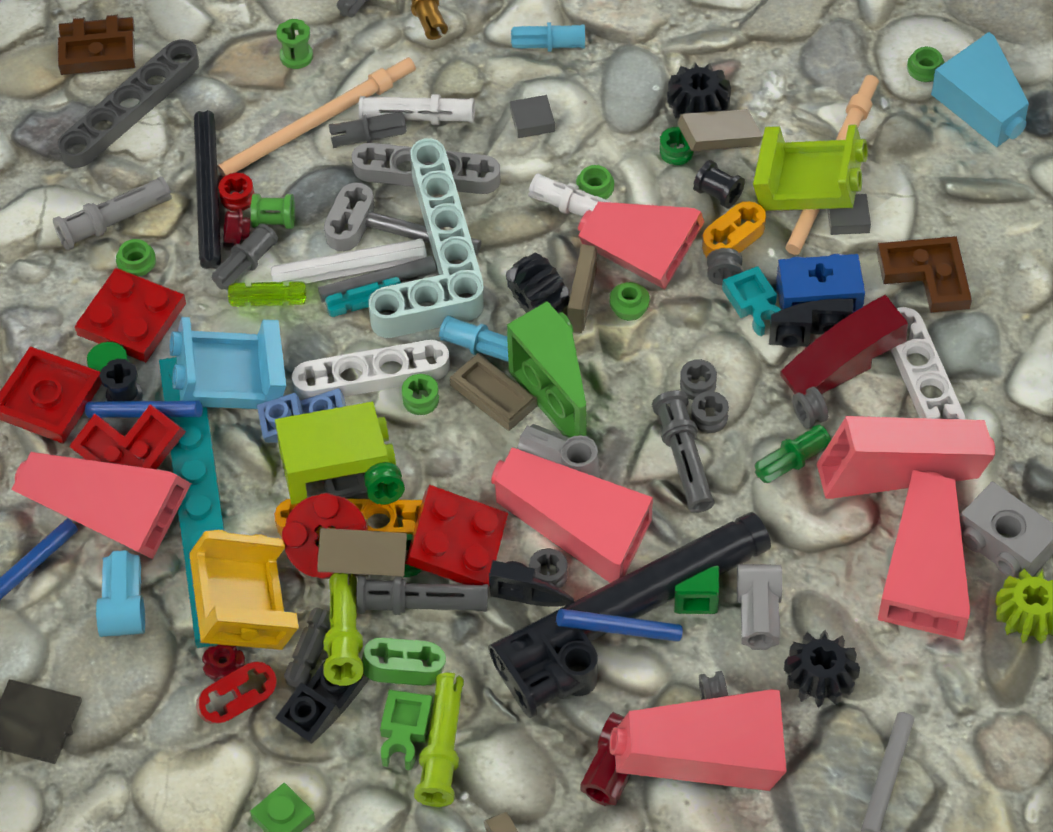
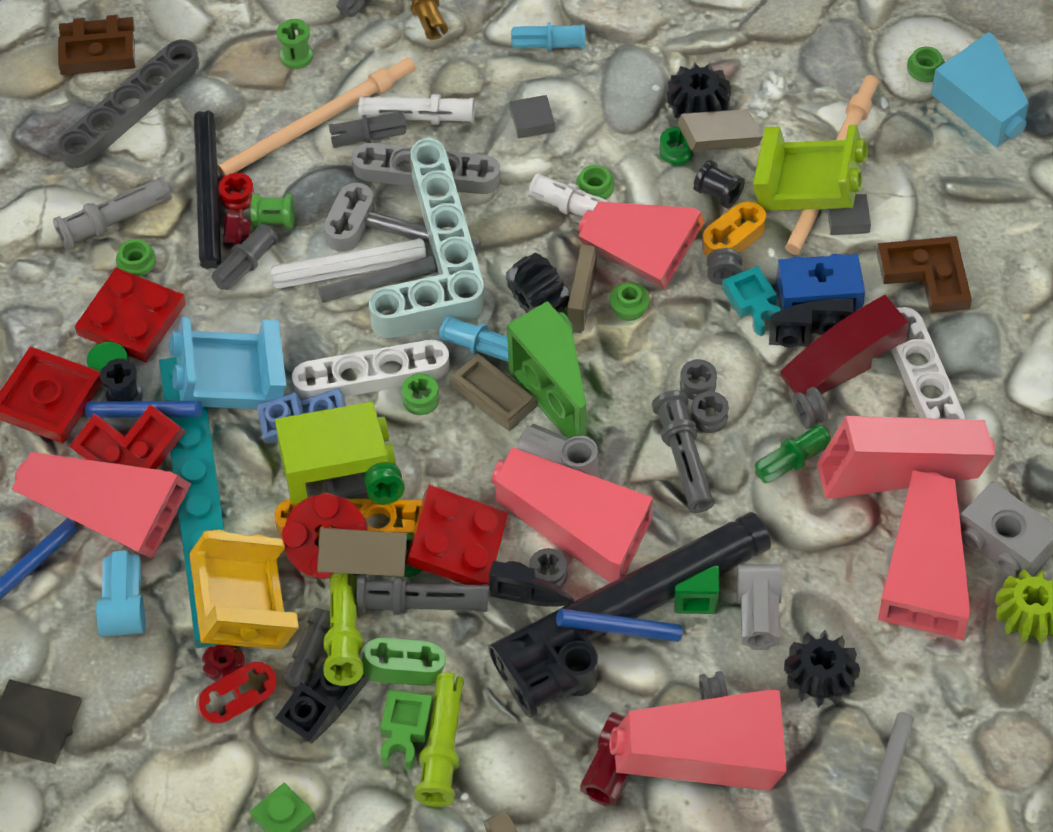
(266, 294): clear neon green axle -> none
(355, 298): teal axle -> none

